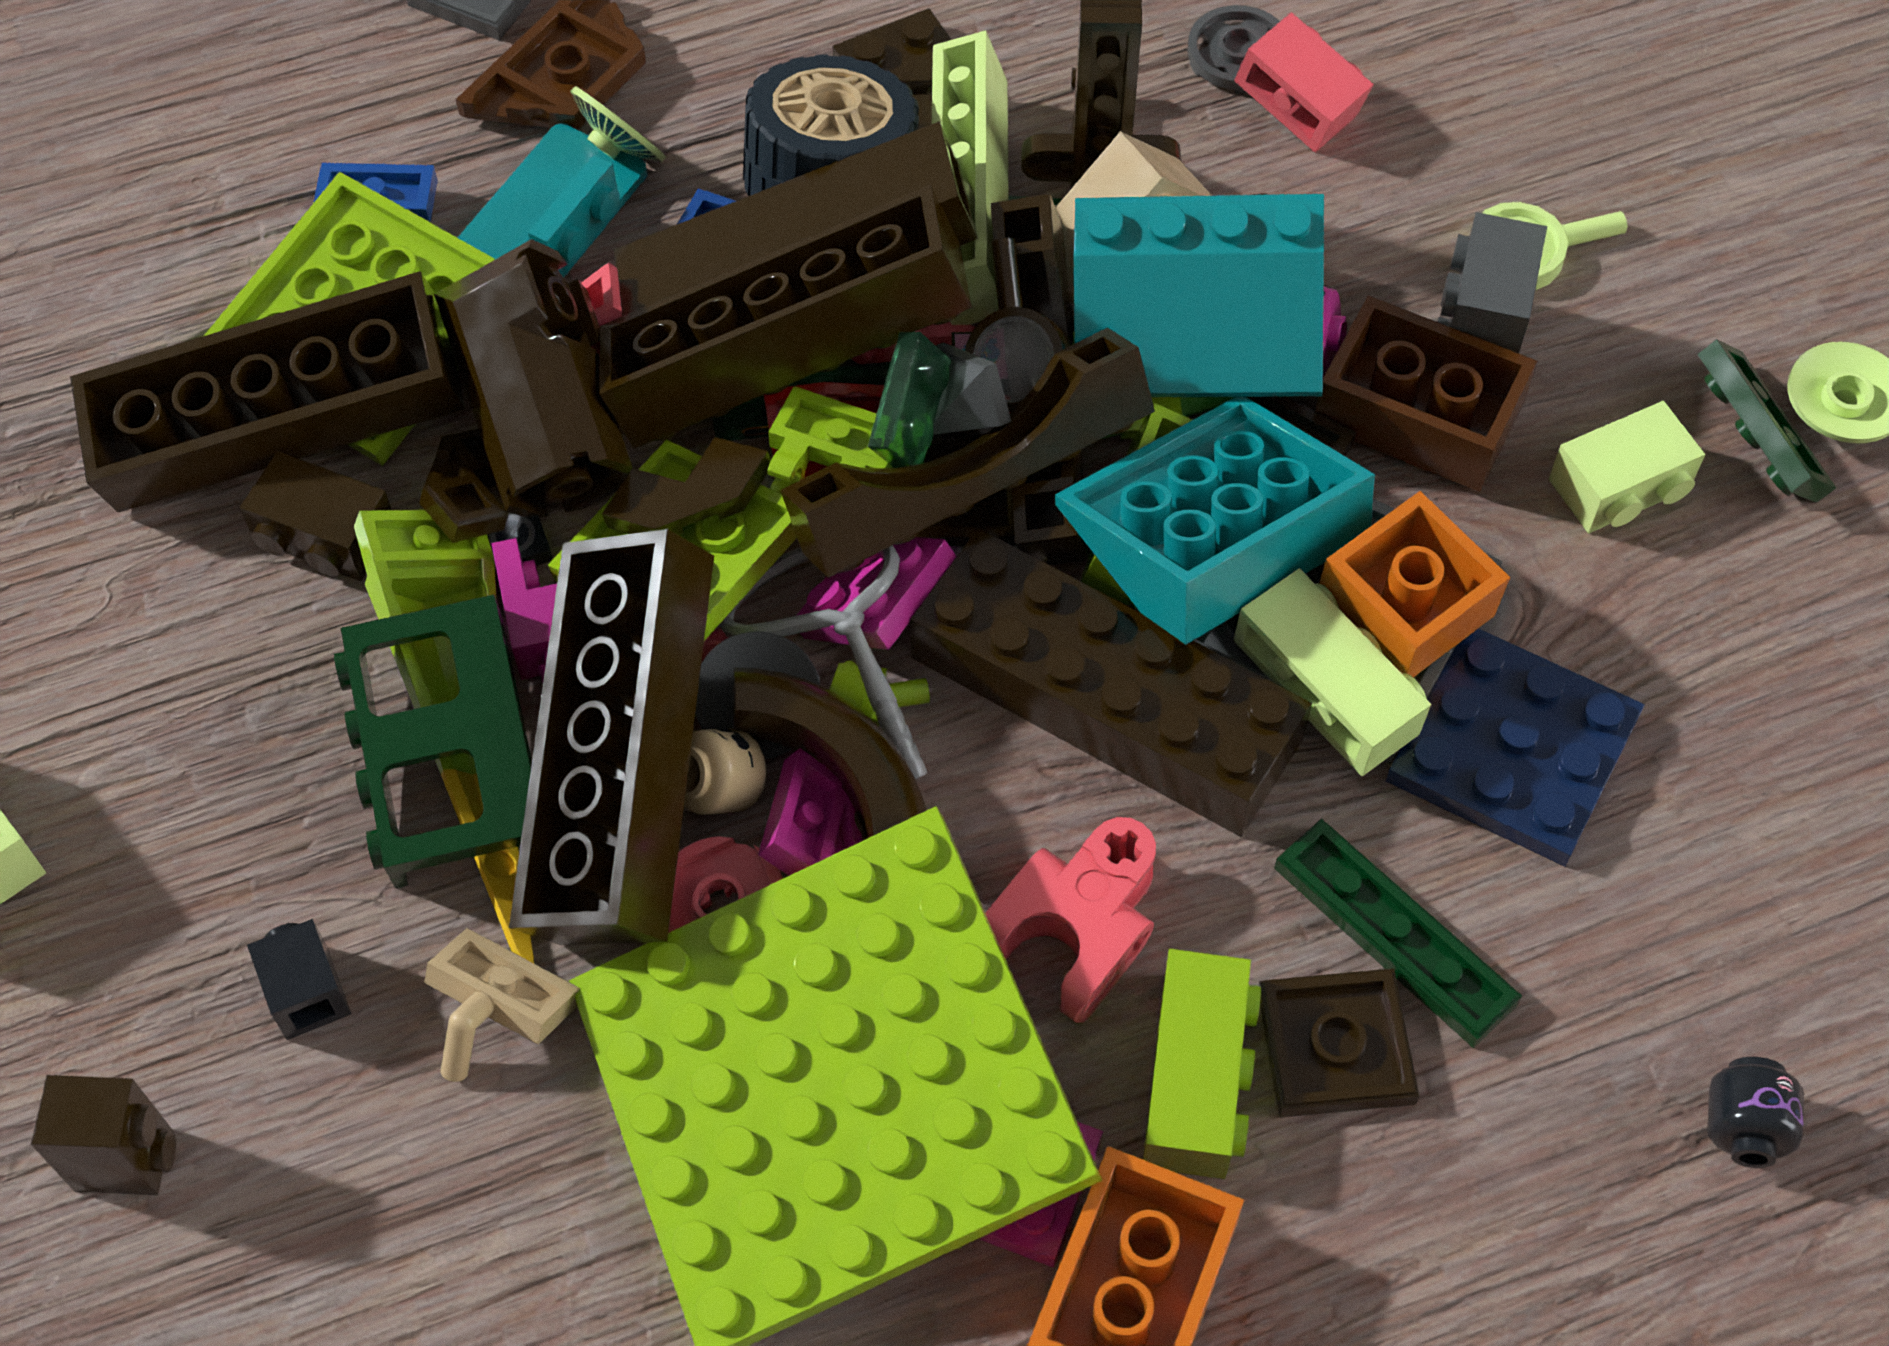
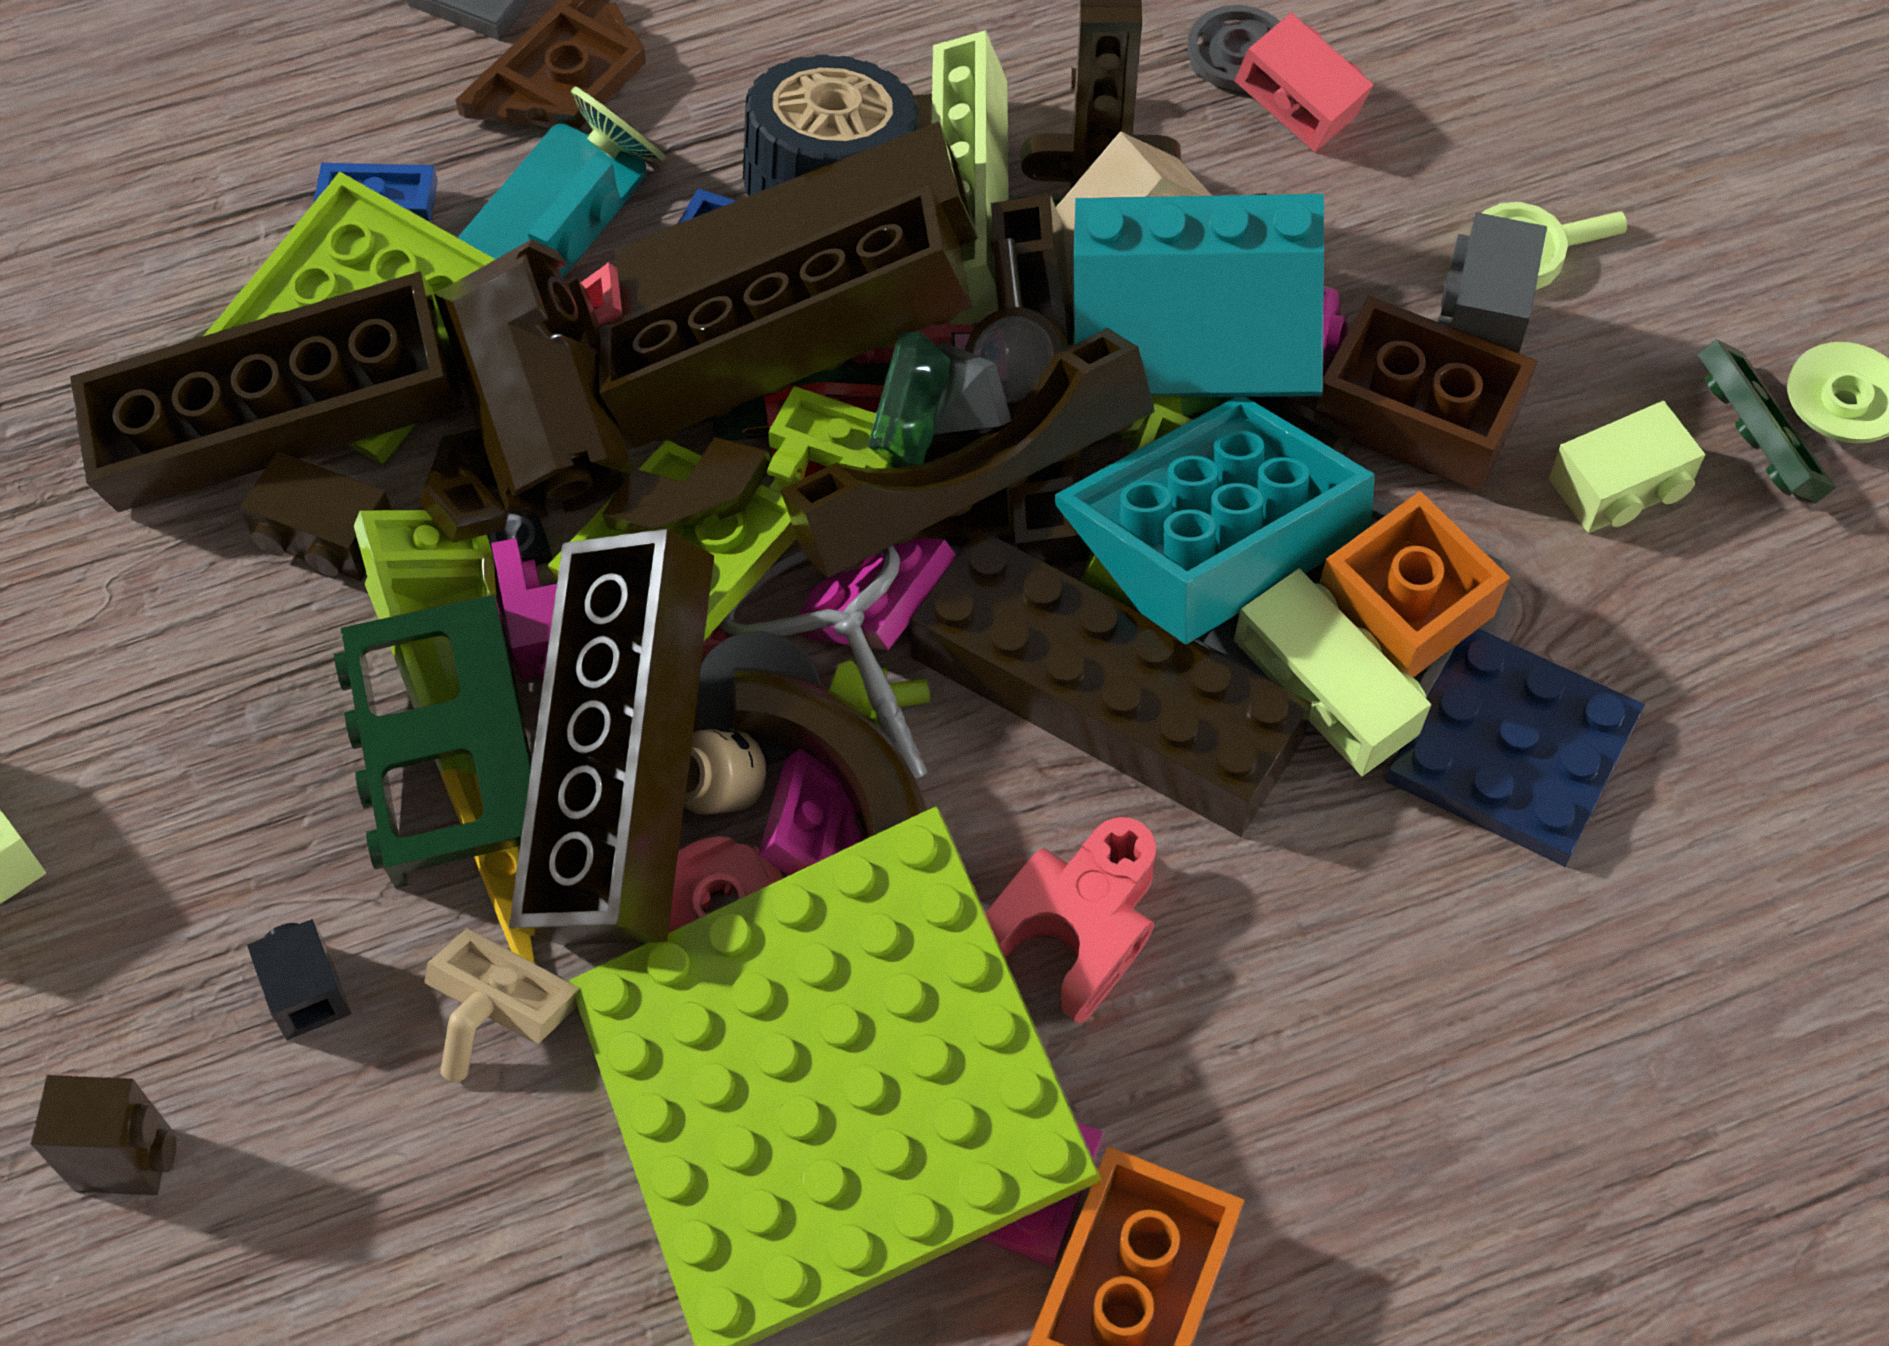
(901, 48): dark brown wing -> none
(1201, 1064): lime brick -> none
(1337, 1043): dark brown tile -> none
(1398, 932): dark green tile -> none
(1755, 1111): black head -> none

